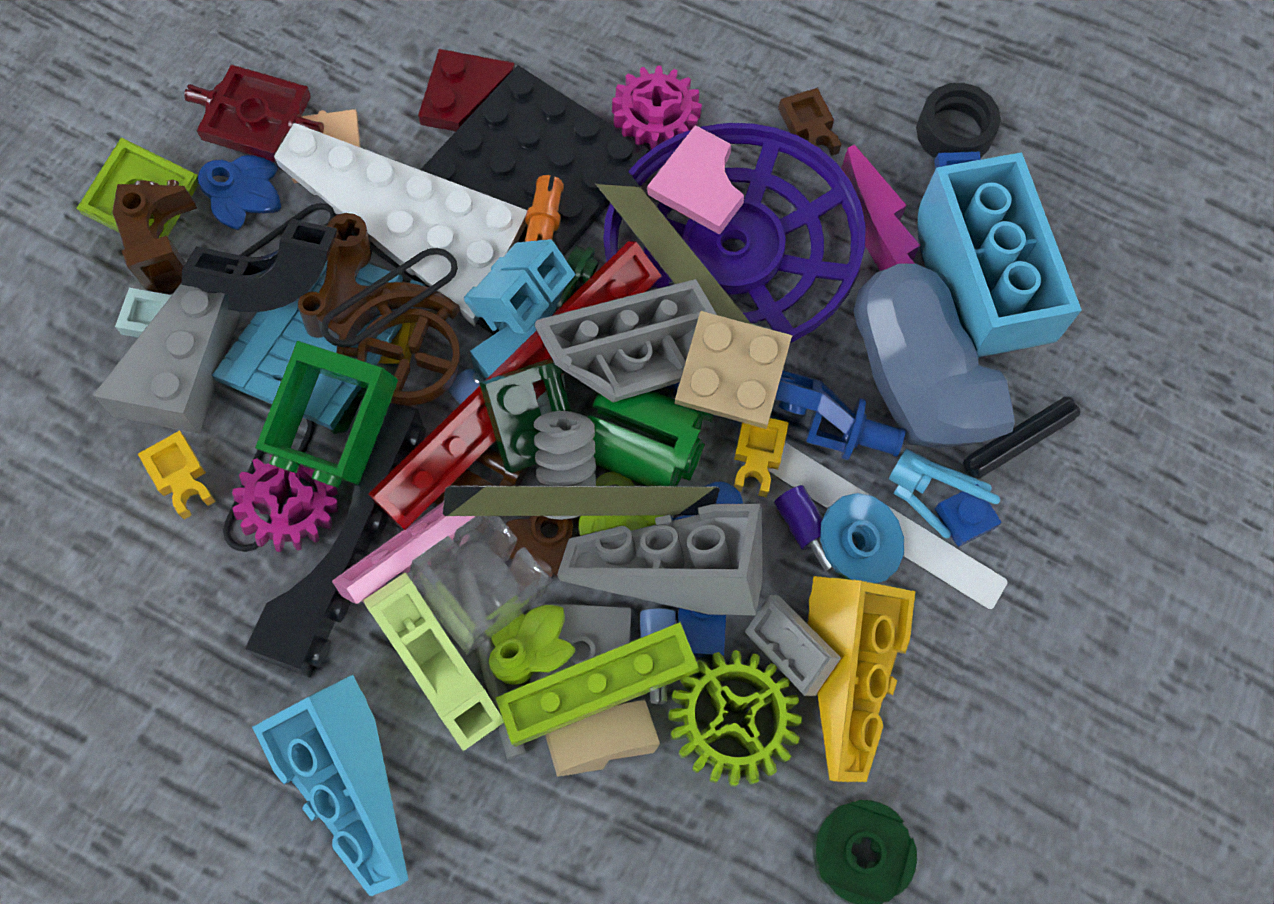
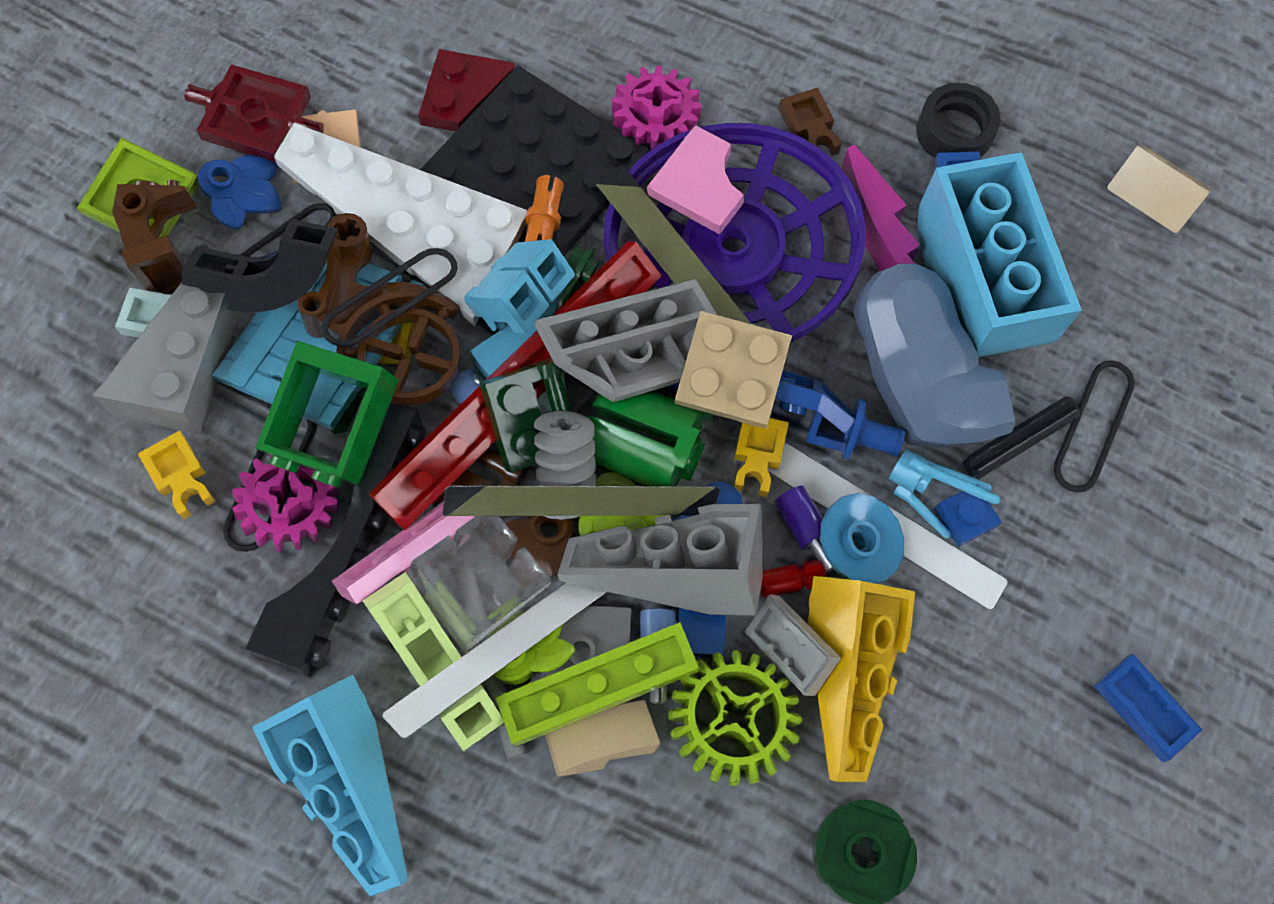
(488, 658): none -> white sticker
(790, 578): none -> red axle
(1057, 466): none -> black piece
(1148, 708): none -> blue plate
(1158, 188): none -> tan panel

